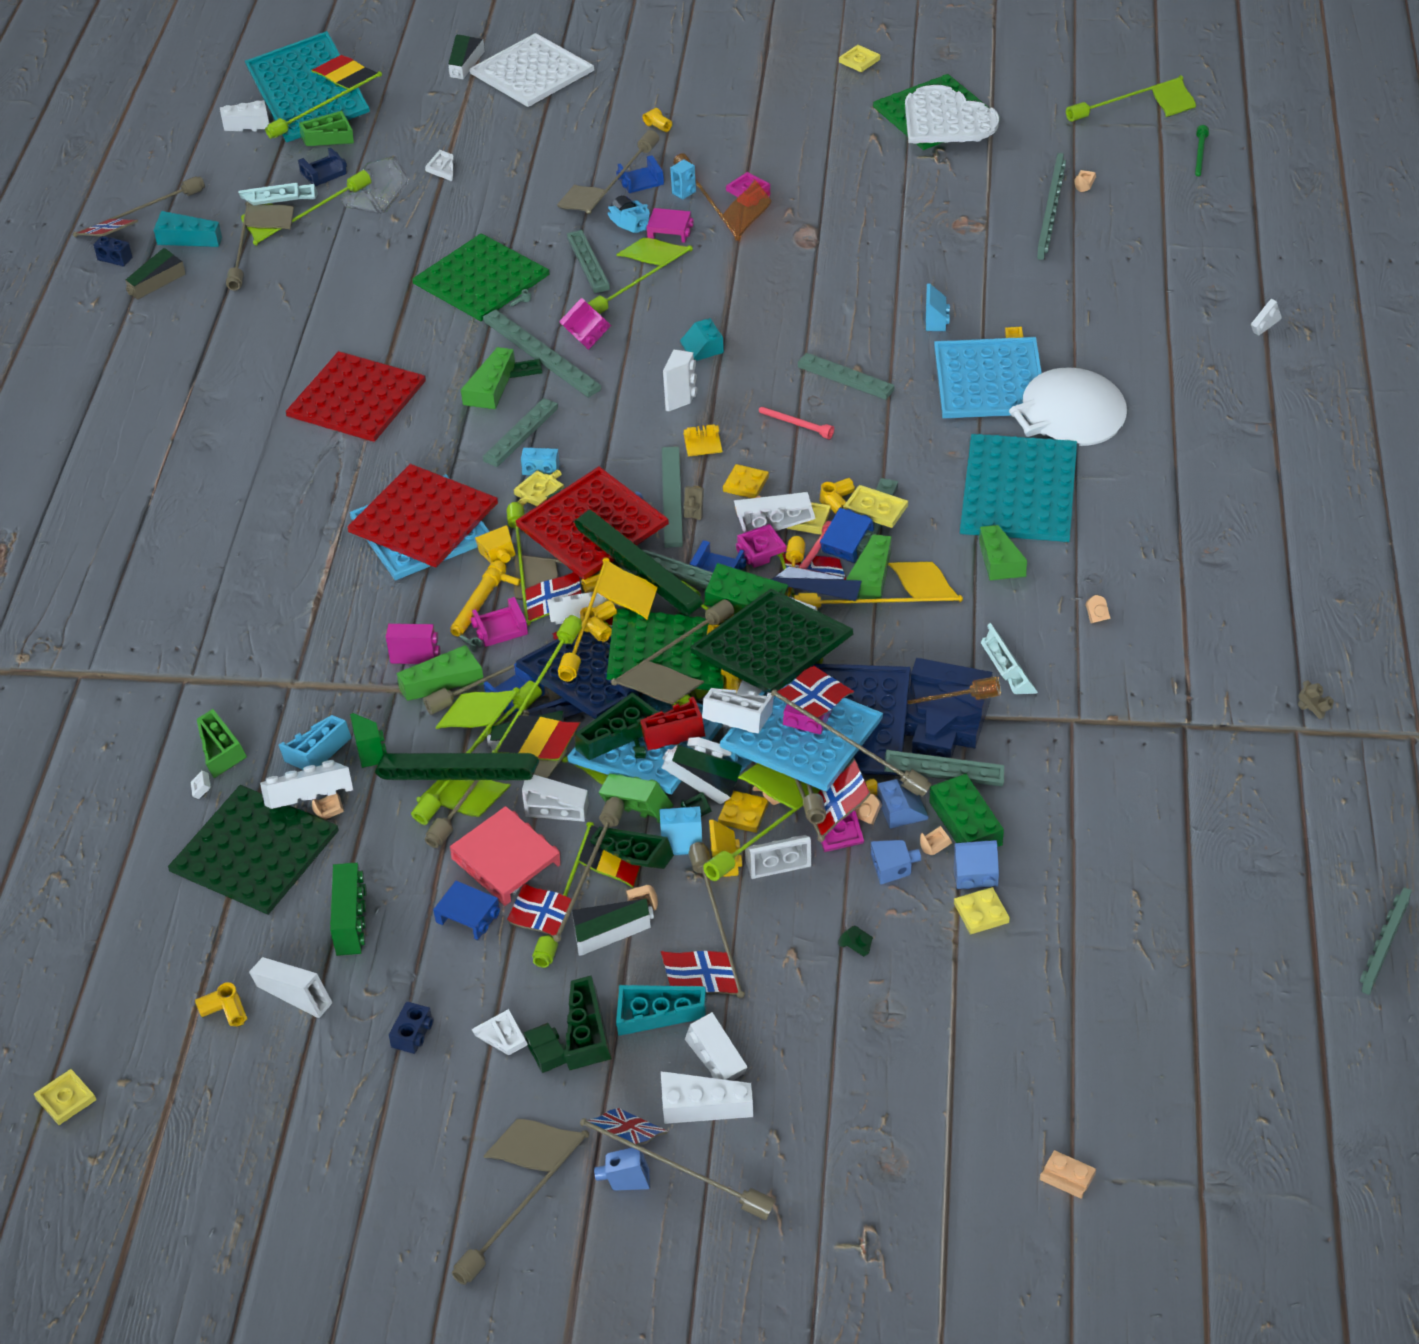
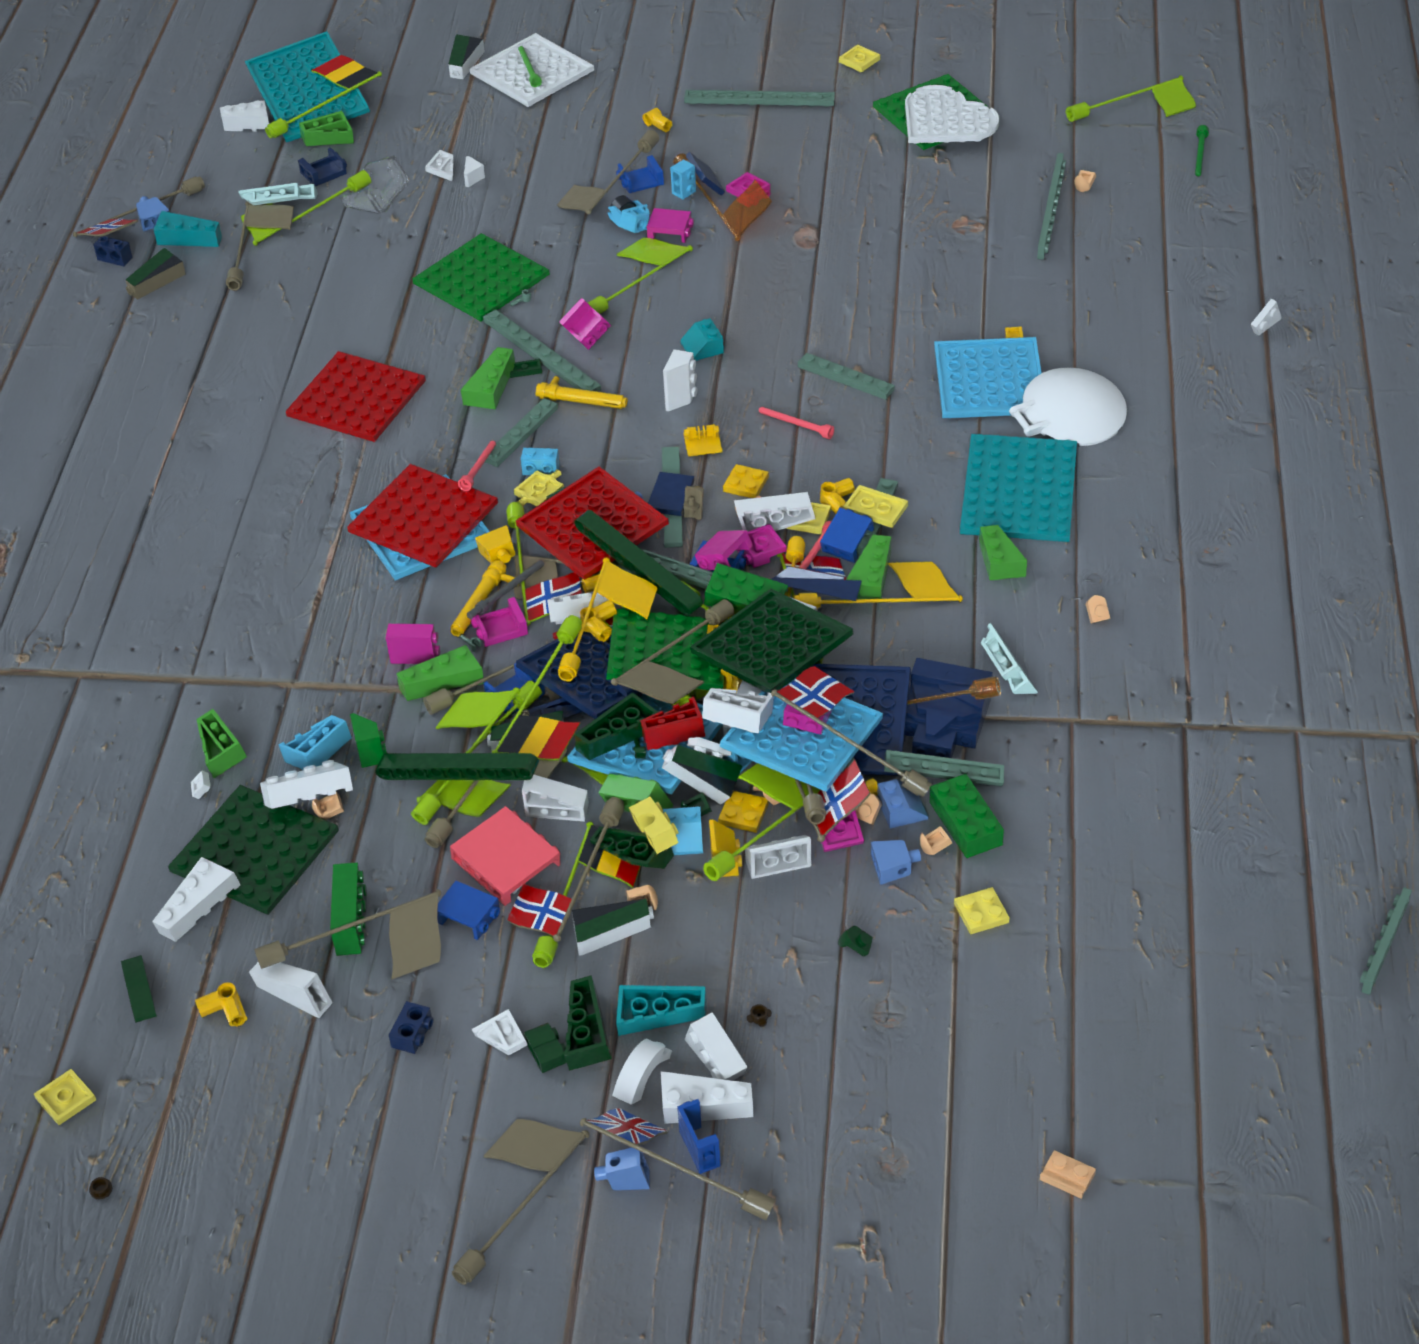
(100, 1188): none -> dark brown plate
(138, 988): none -> dark green slope
(149, 211): none -> medium blue torso
(194, 897): none -> white wedge
(412, 937): none -> dark tan flag
(466, 481): none -> coral piece
(473, 171): none -> white slope
(483, 605): none -> dark grey bar
(534, 79): none -> bright green piece
(556, 392): none -> yellow cylinder
(588, 261): sand green plate -> none
(638, 1069): none -> white arch
(655, 824): none -> light yellow arch
(669, 493): none -> dark blue tile
(703, 1151): none -> blue panel
(704, 968): flag -> none
(705, 174): none -> dark blue tile
(721, 547): none -> dark pink panel
(759, 97): none -> sand green plate
(759, 1010): none -> dark brown plate
(936, 310): medium azure slope -> none
(976, 864): medium blue slope -> none
(1312, 698): dark tan hips -> none

